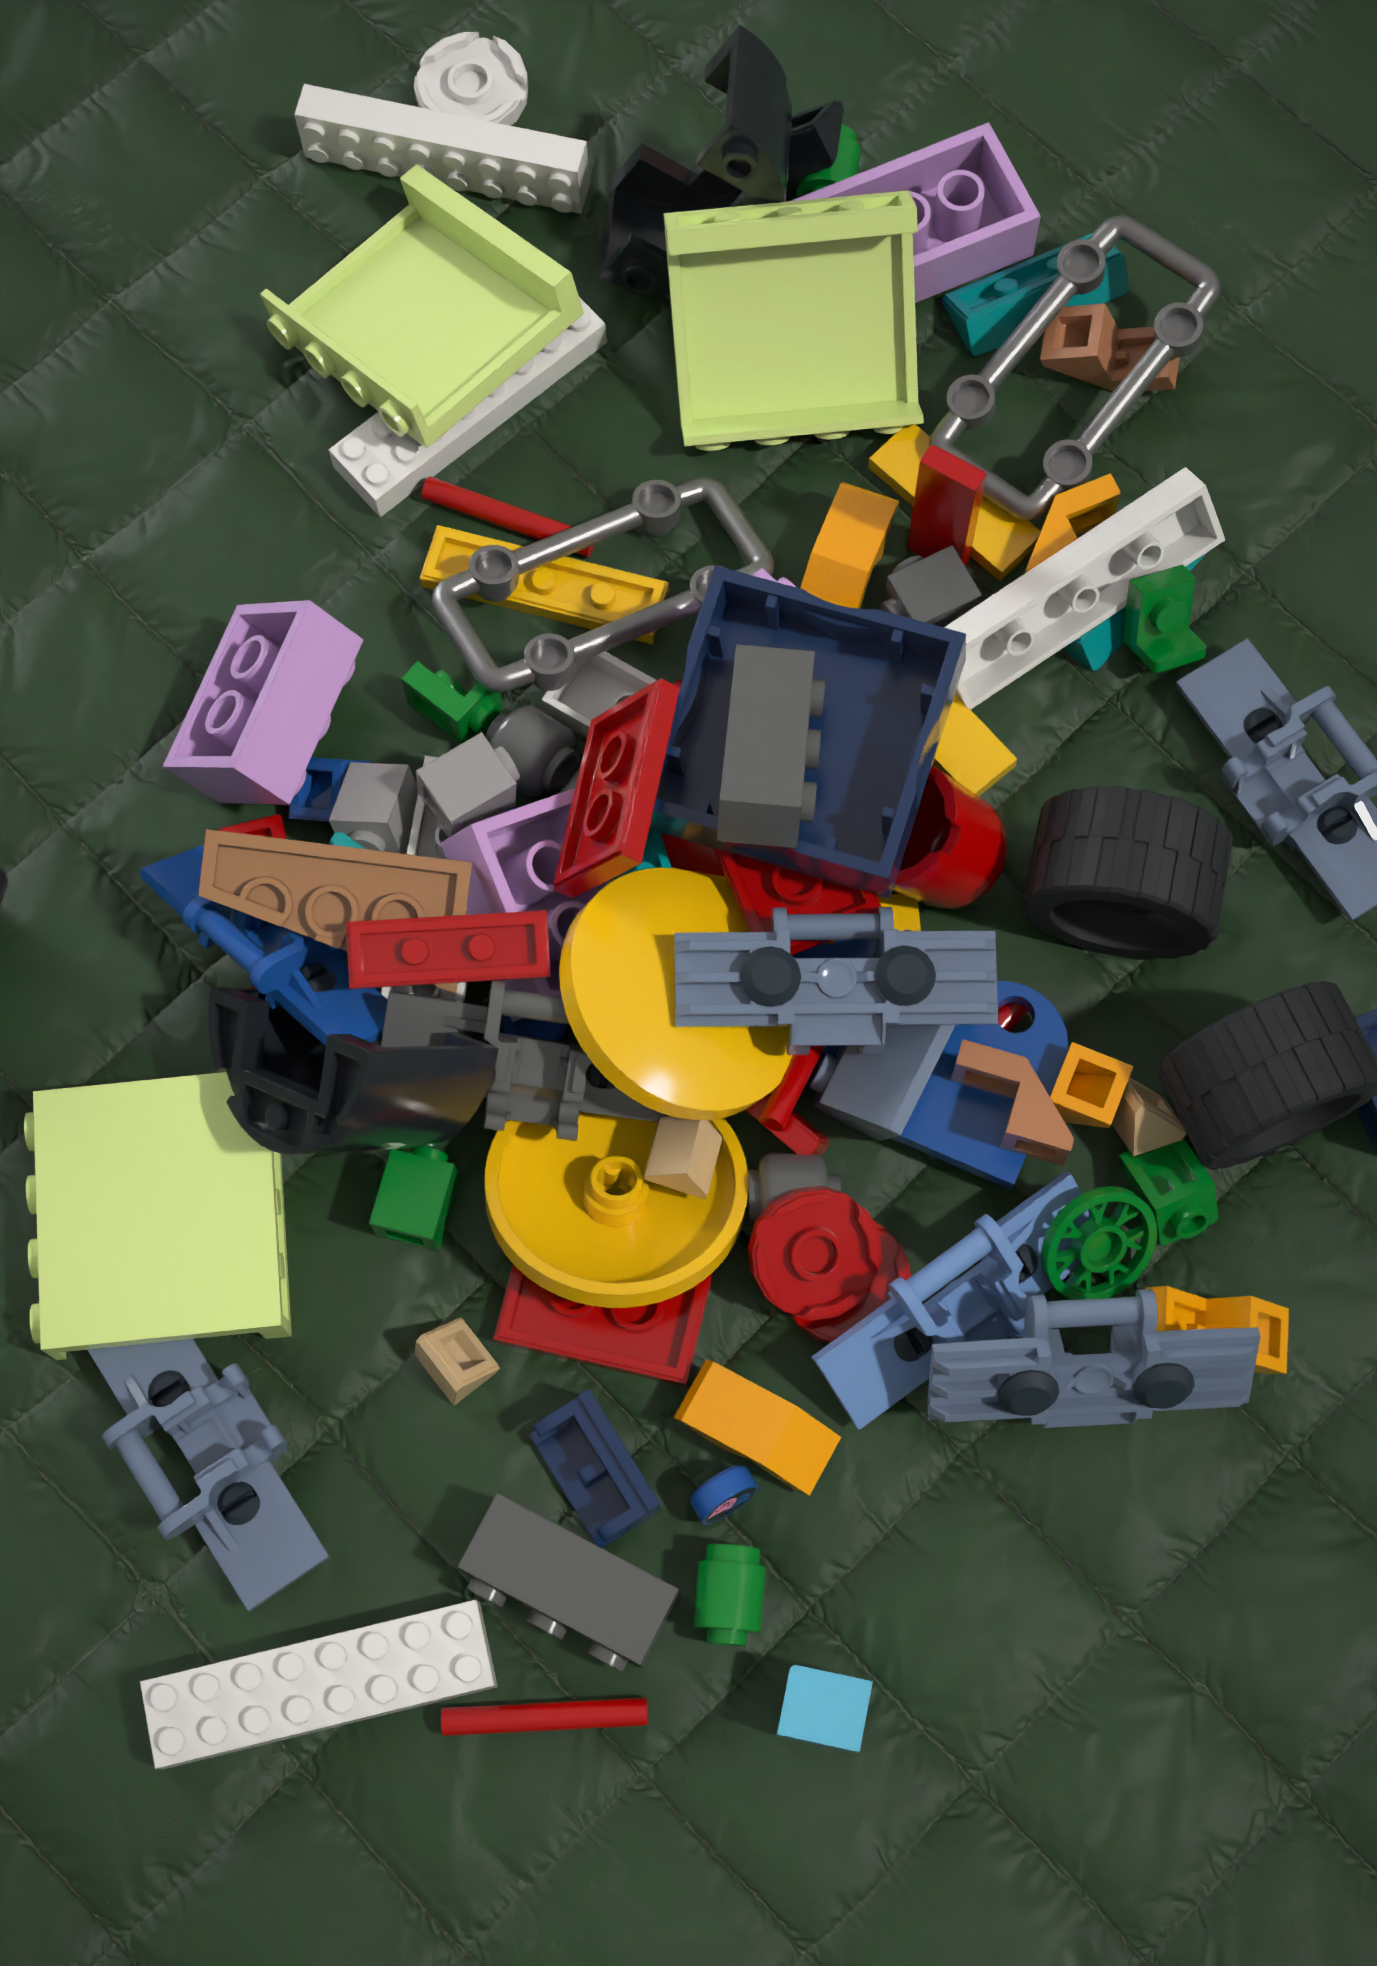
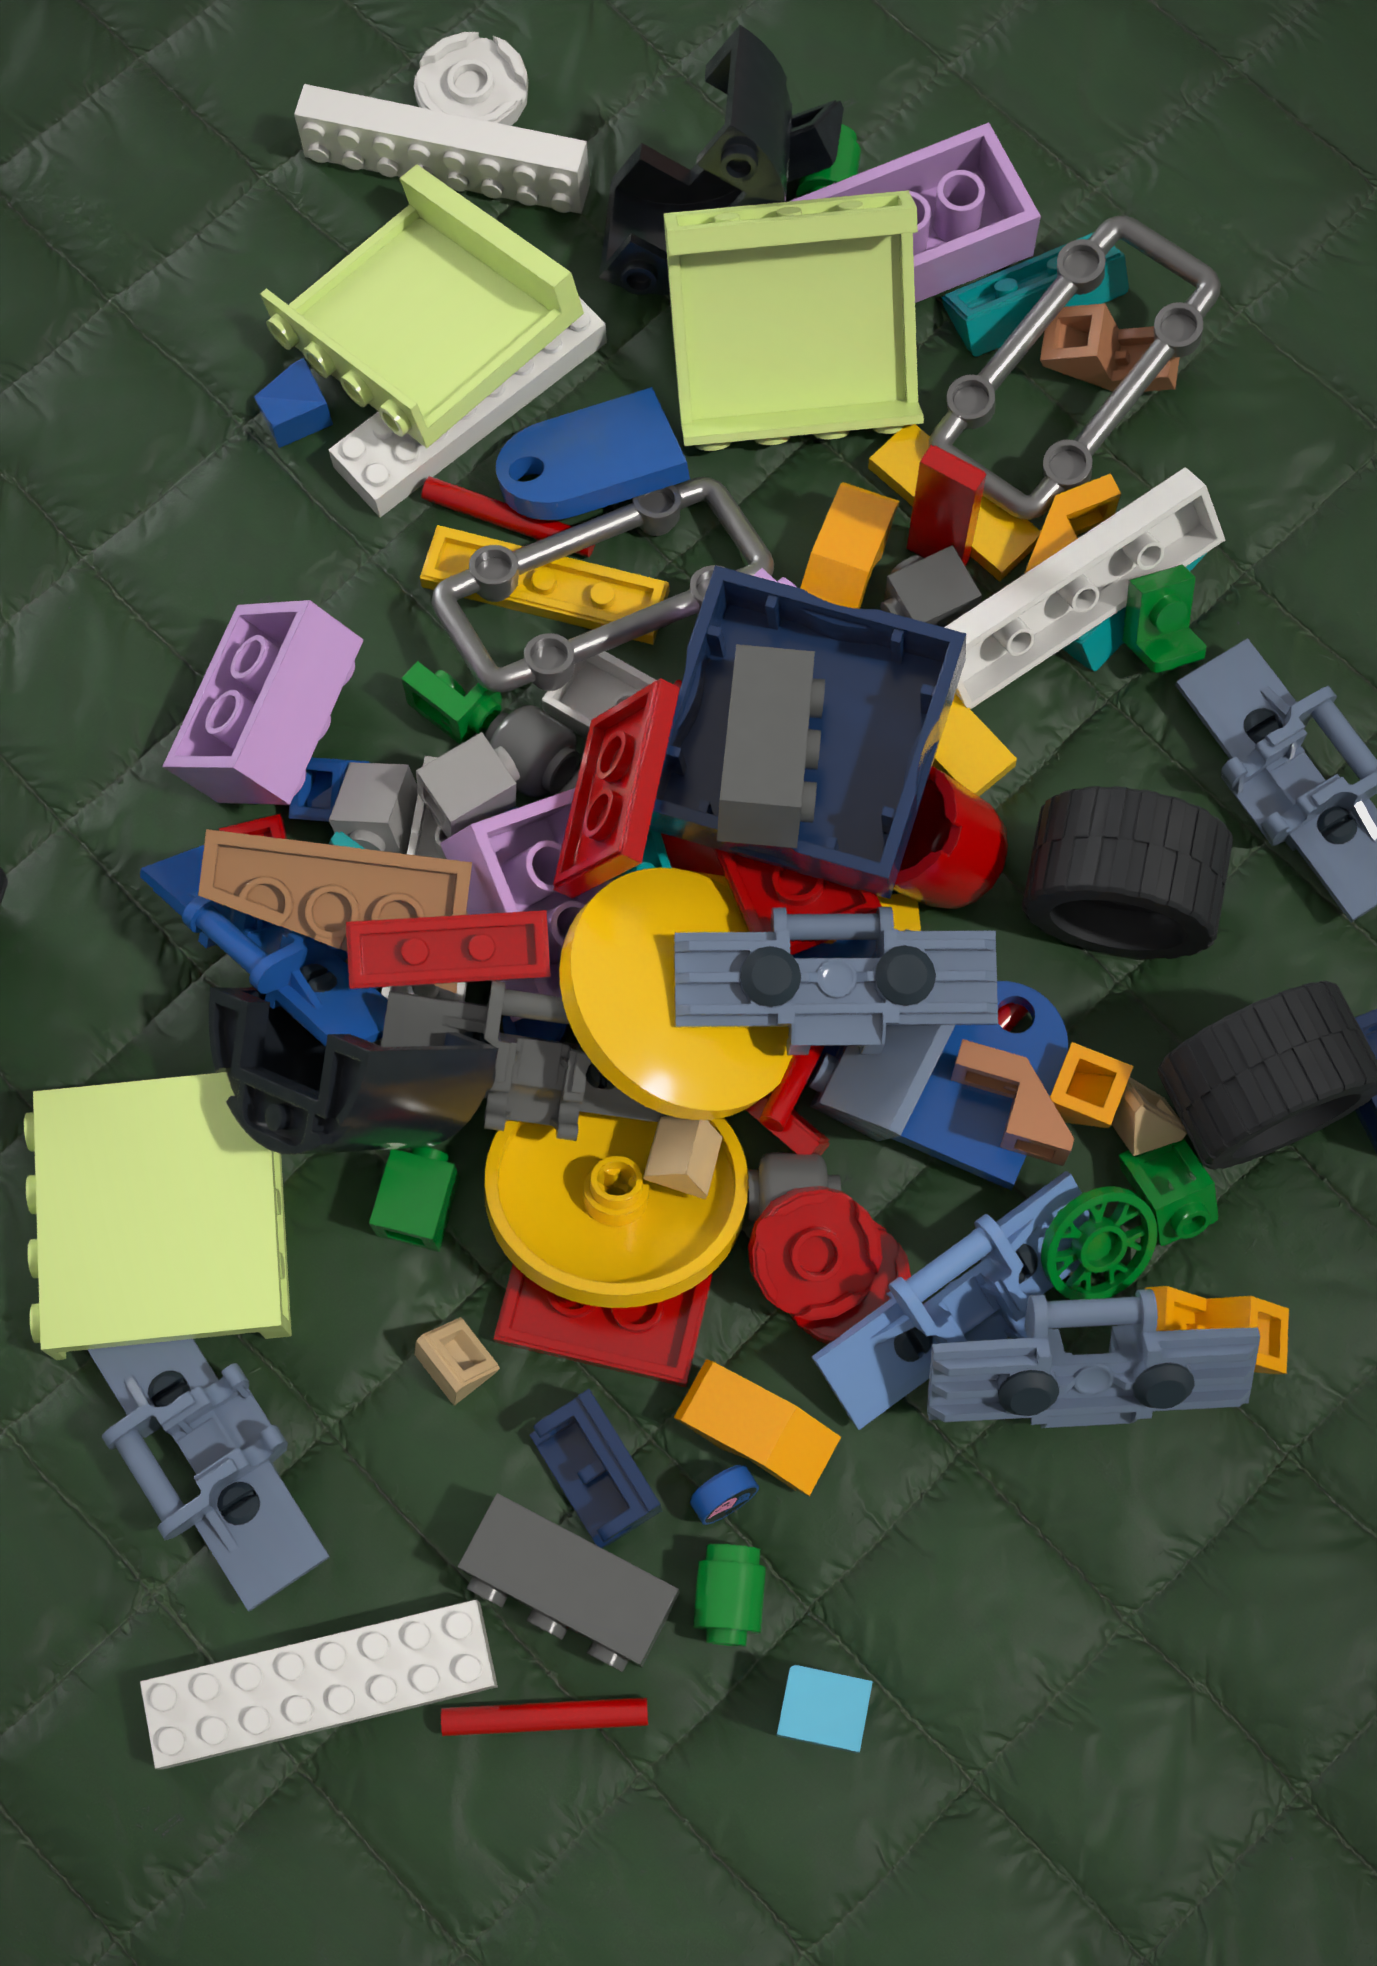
(293, 405): none -> blue slope
(591, 458): none -> blue tile

